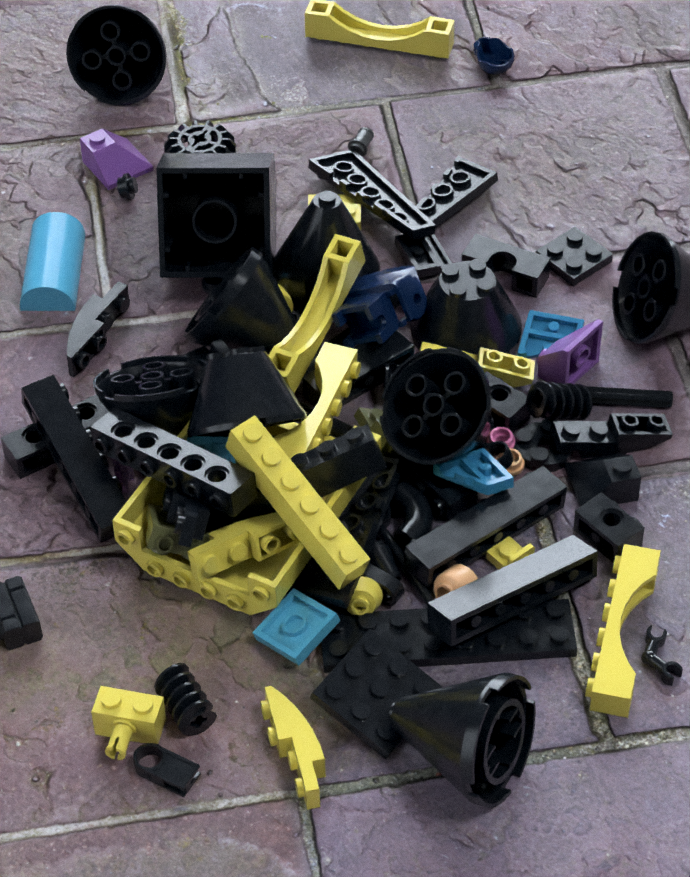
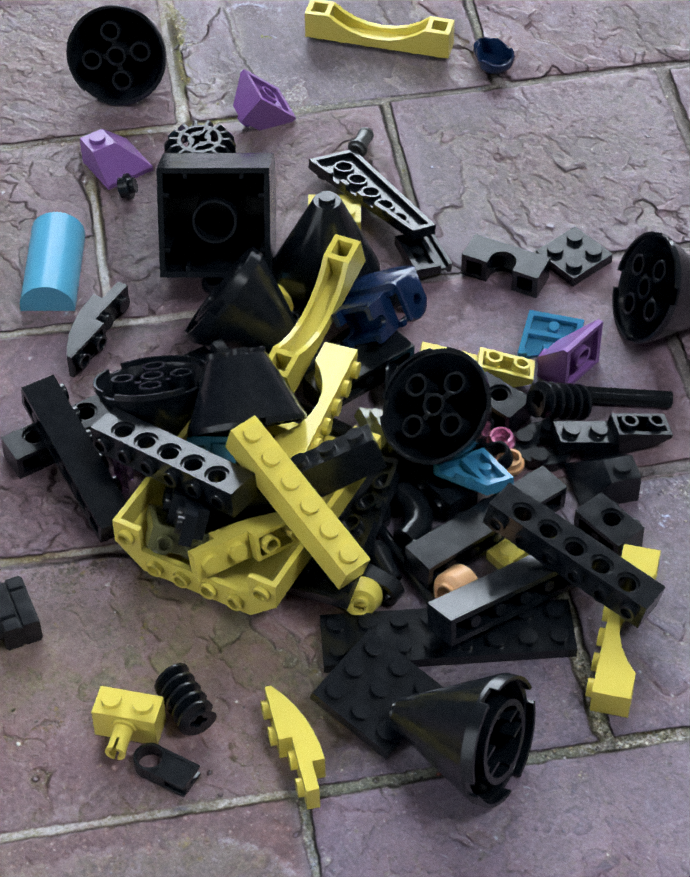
(260, 103): none -> medium lavender slope
(296, 626): medium azure plate -> none
(456, 189): black wing -> none
(468, 311): black cone -> none
(573, 554): none -> black brick
(650, 657): black arm -> none

